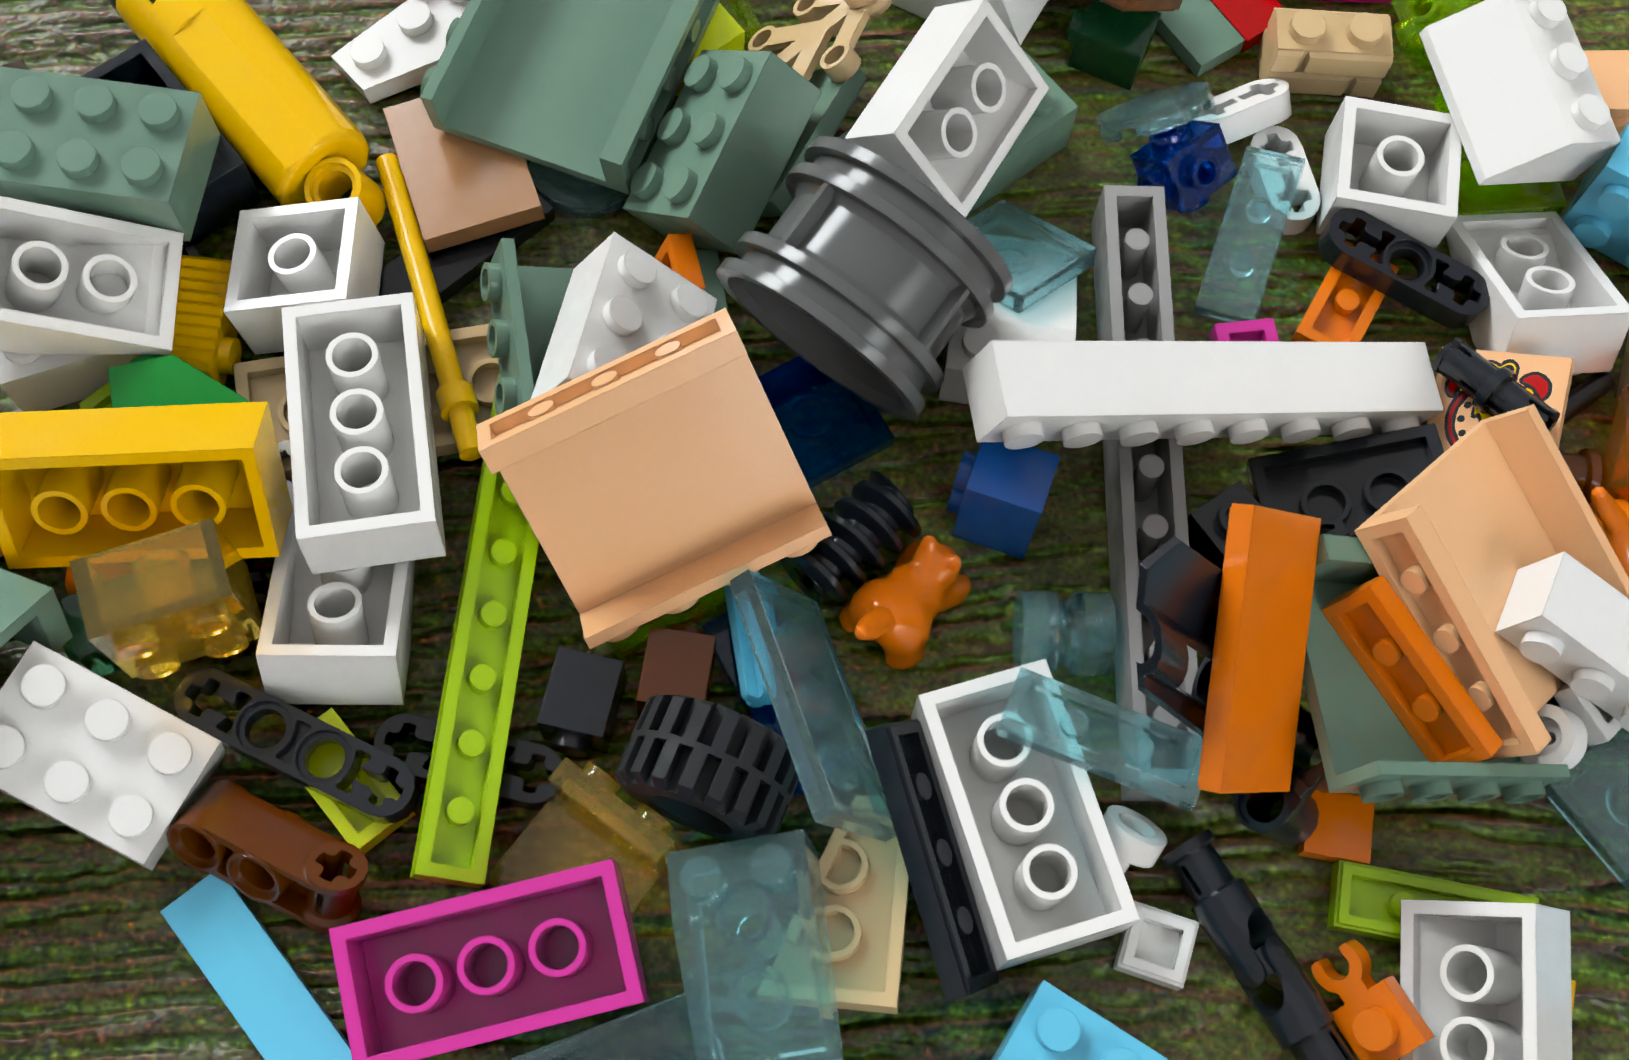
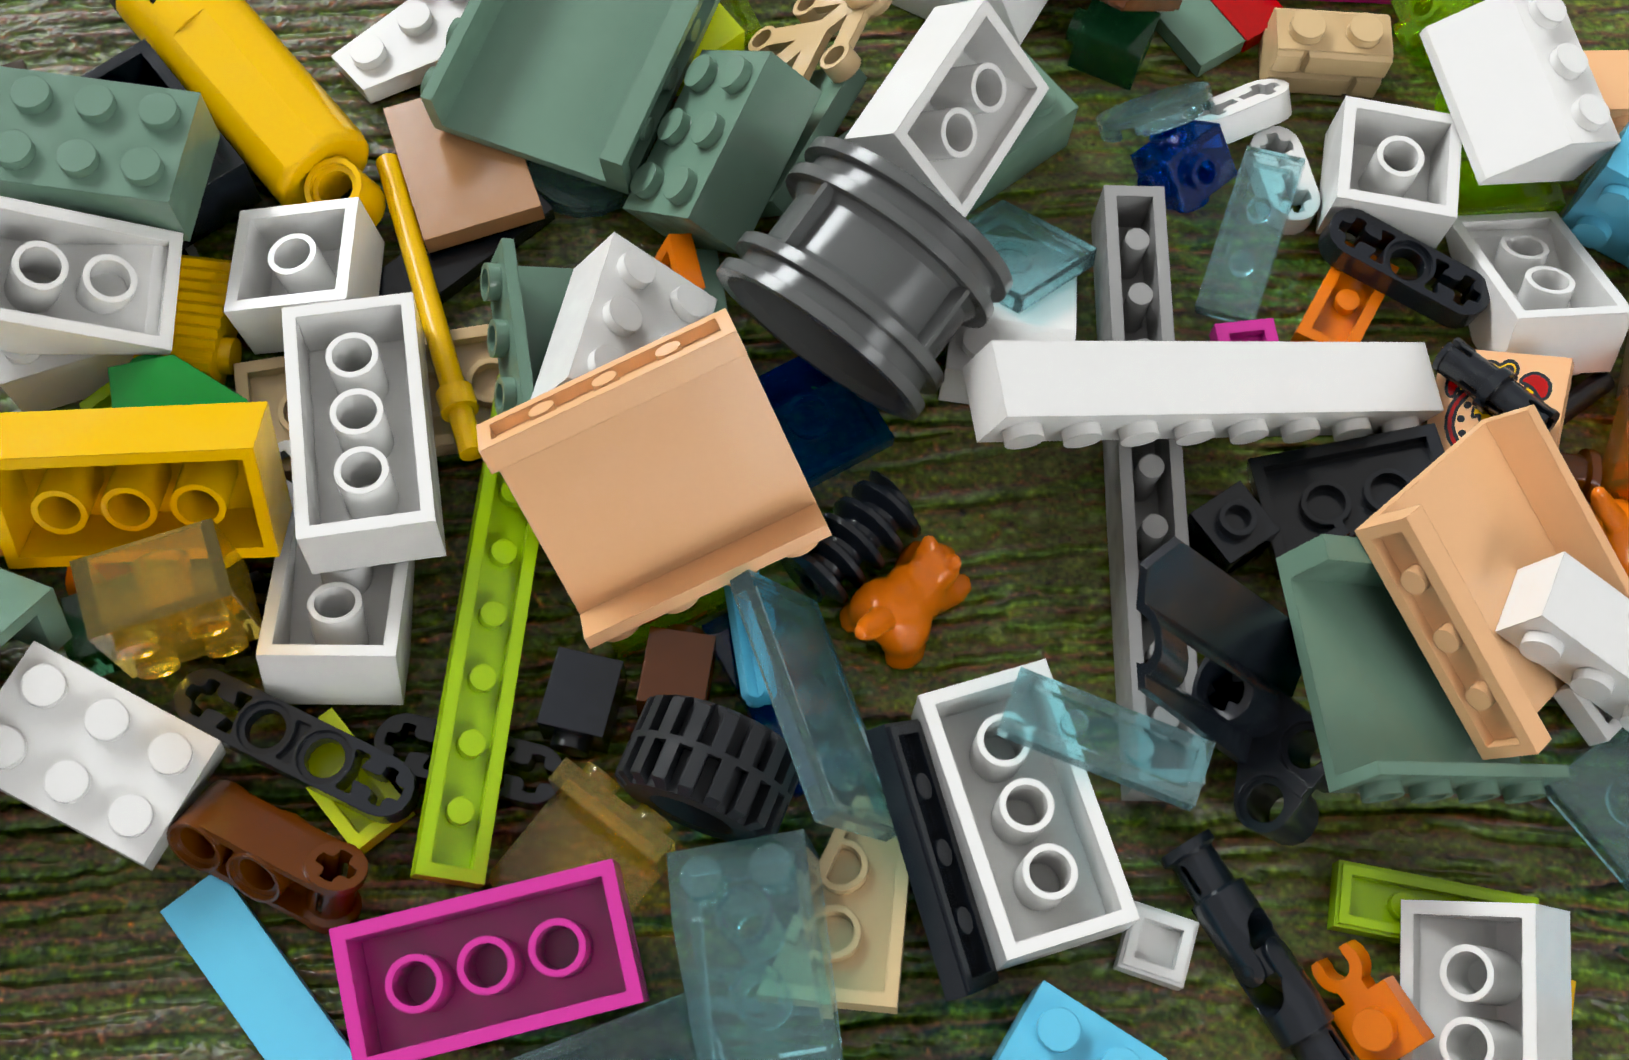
(1001, 496): blue brick -> none
(1066, 633): clear light blue wheel -> none
(1134, 837): white tile -> none
(1259, 651): orange tile -> none
(1342, 829): orange tile -> none
(1411, 674): orange plate -> none
(1567, 735): white tile -> none

